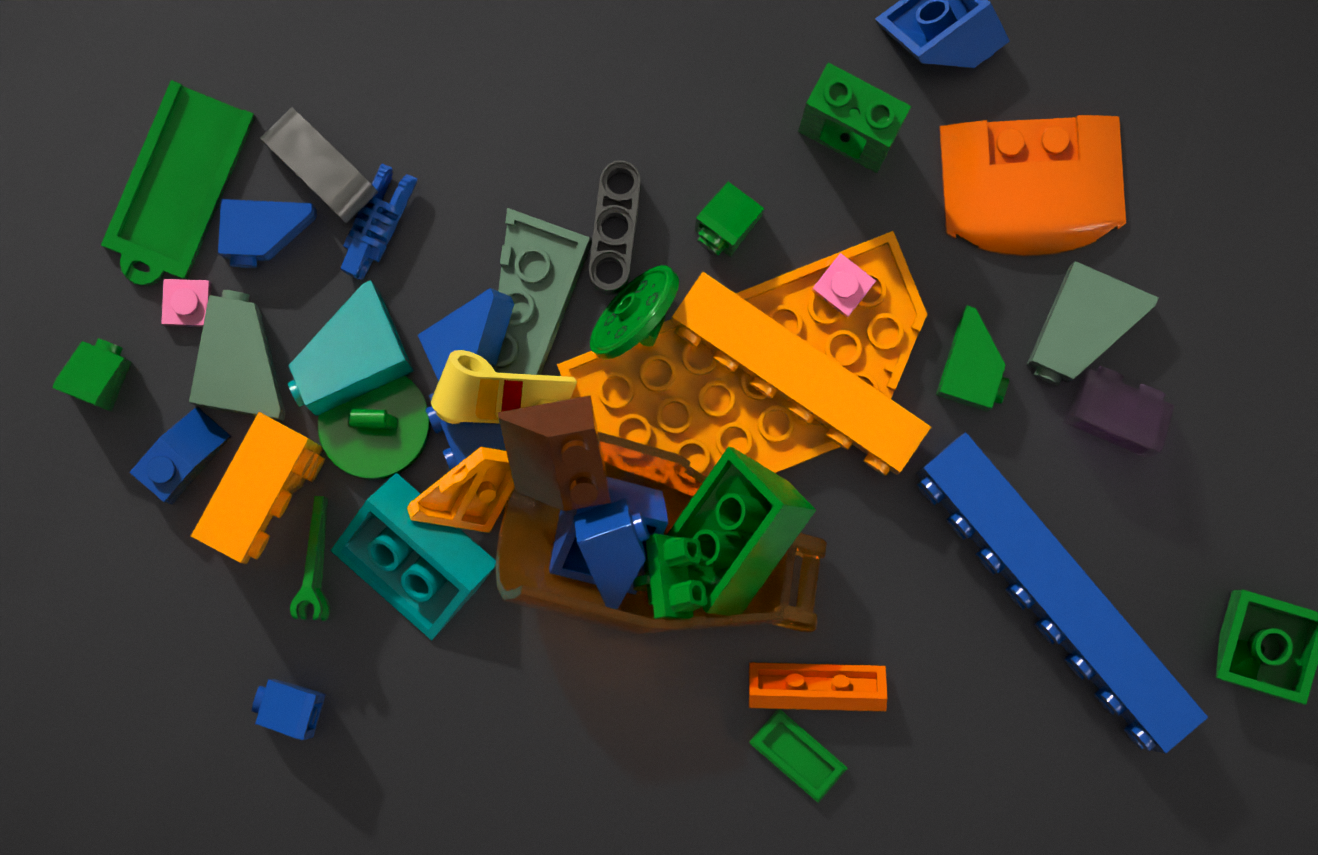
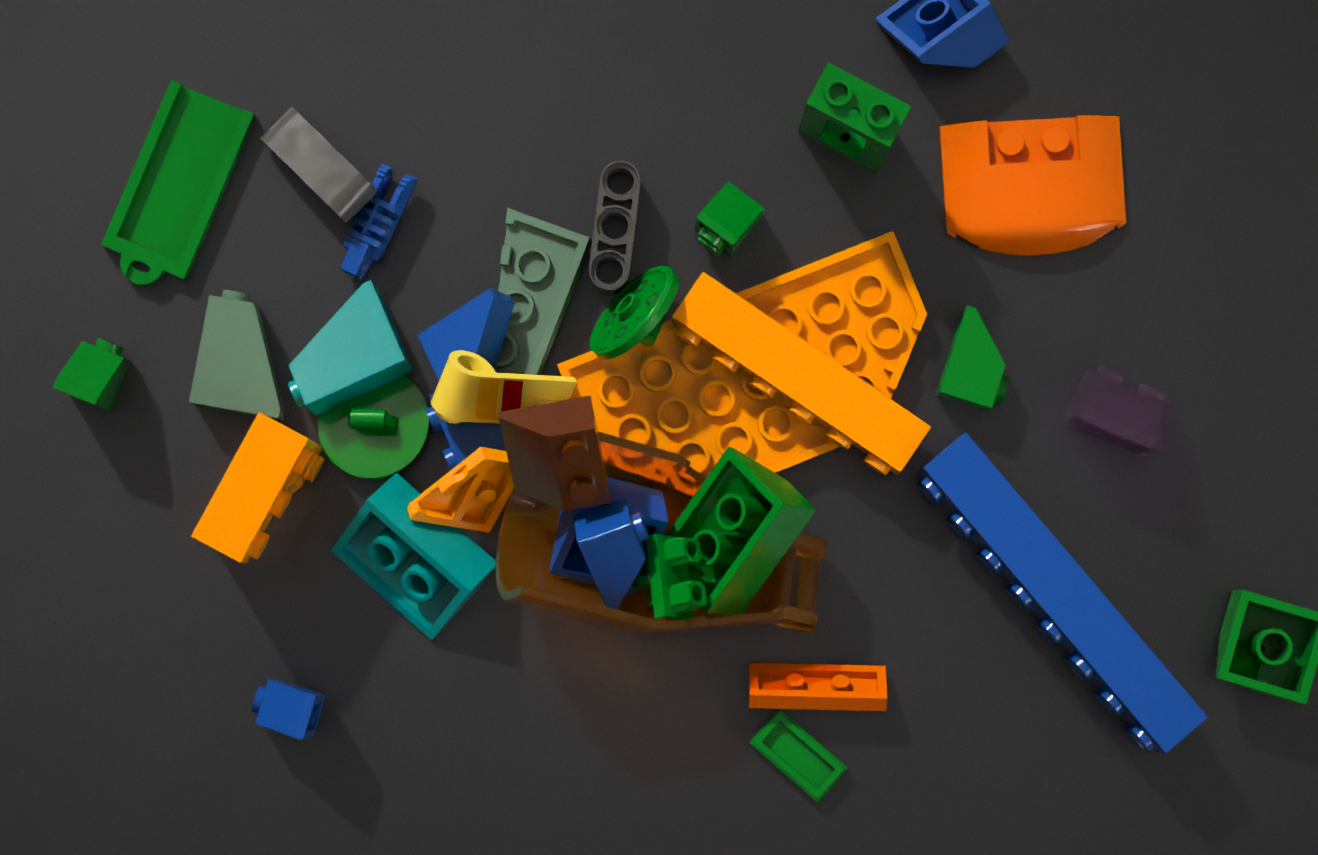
(180, 455): blue slope -> none
(185, 302): bright pink plate -> none
(259, 229): blue slope -> none
(312, 581): green flag -> none
(843, 285): bright pink plate -> none
(1085, 322): sand green slope -> none

